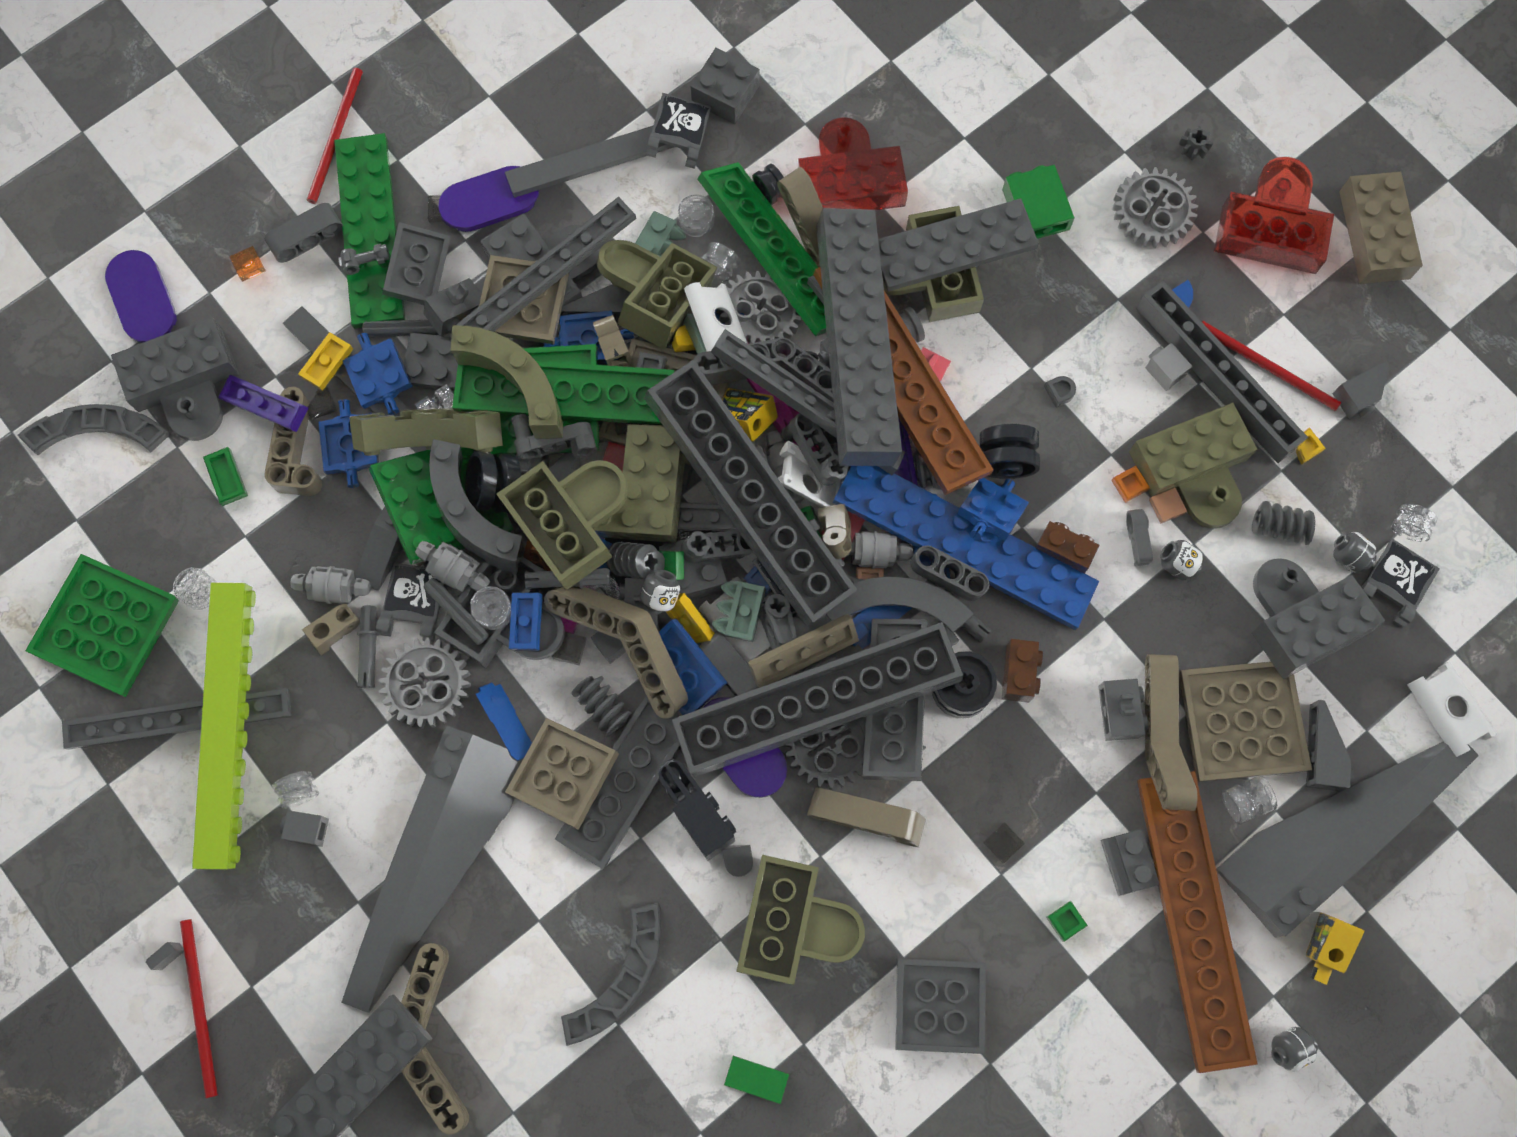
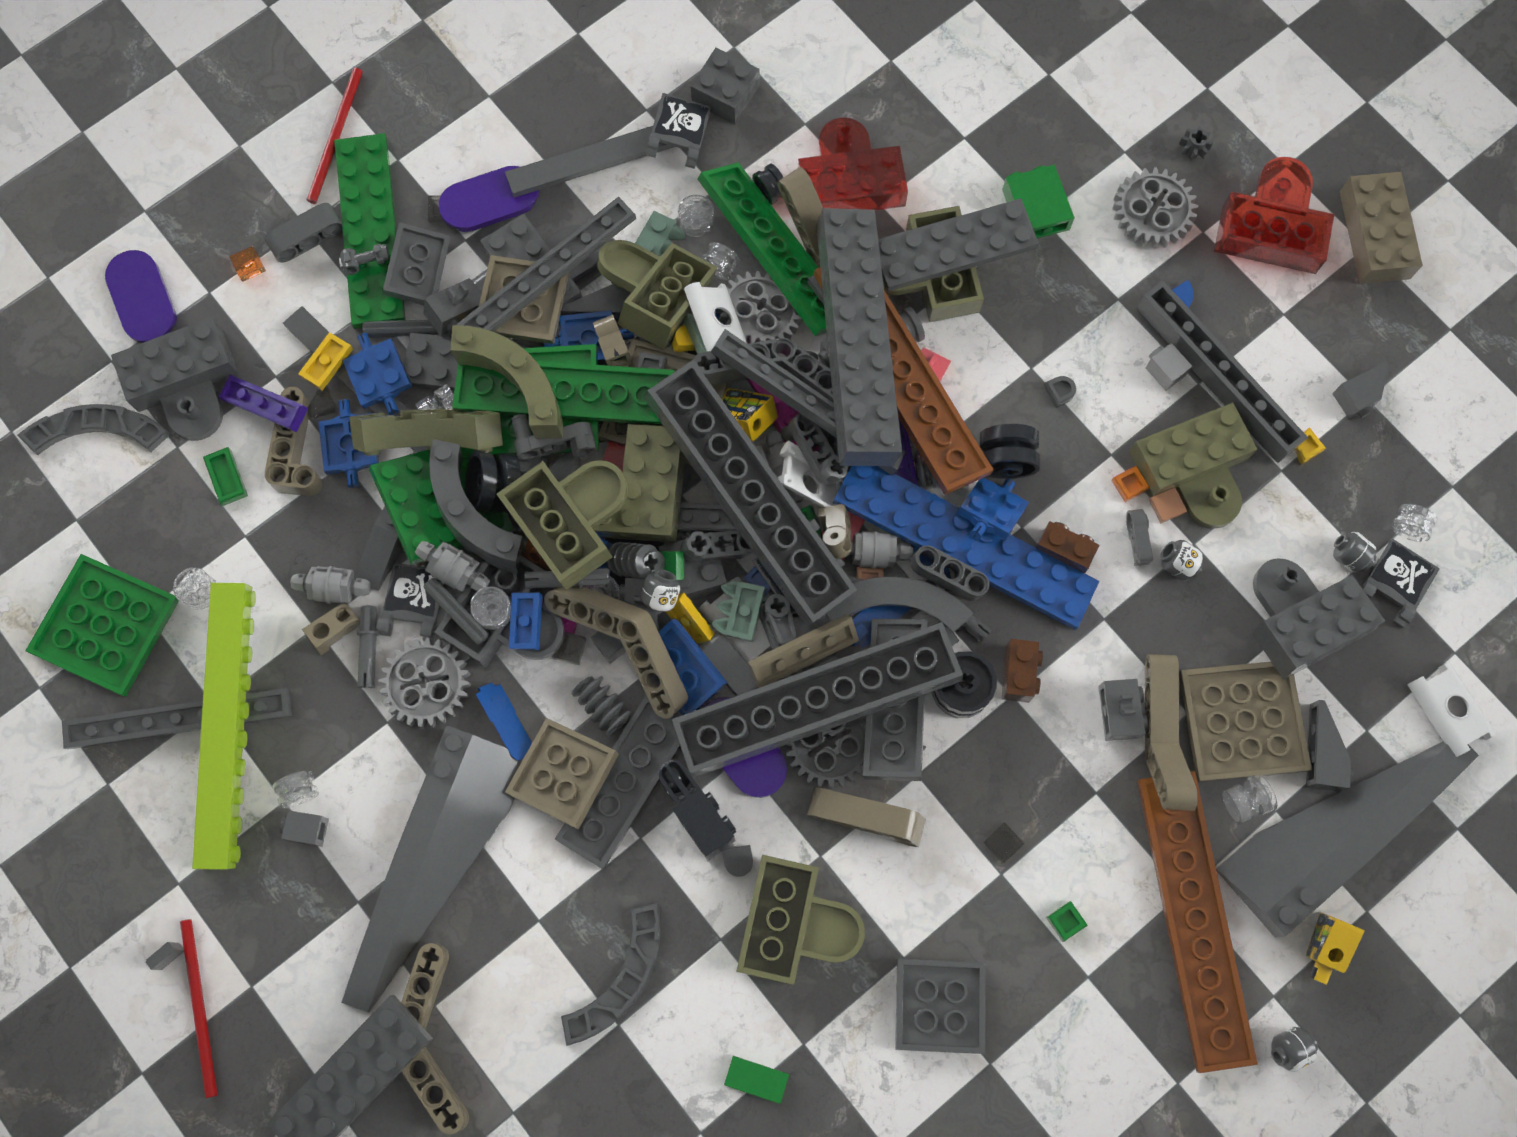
(1130, 862): dark grey plate -> none
(1274, 368): red piece -> none
(1285, 521): dark grey piece -> none

